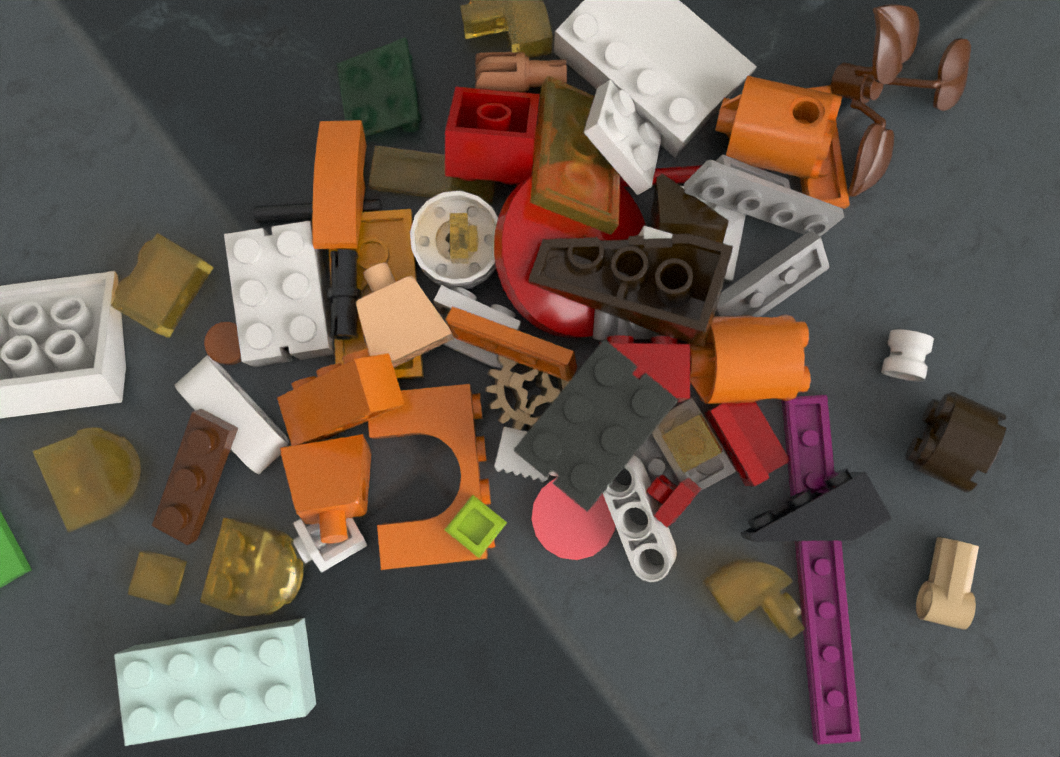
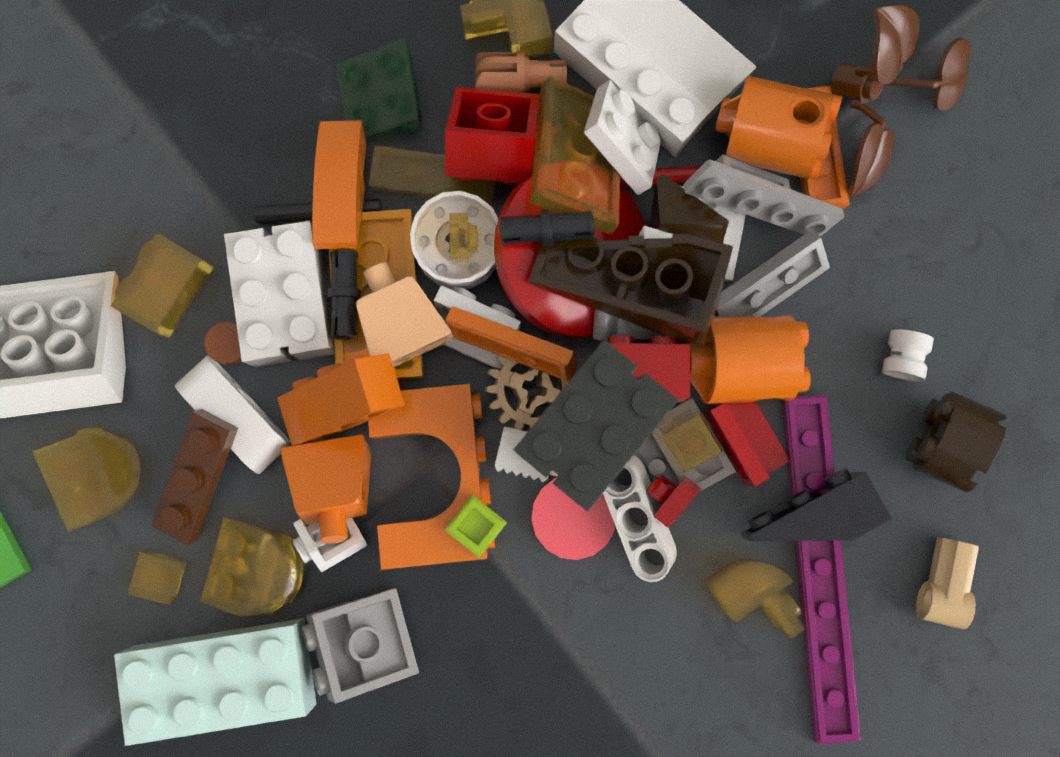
(359, 645): none -> light grey plate
(547, 227): none -> black pin

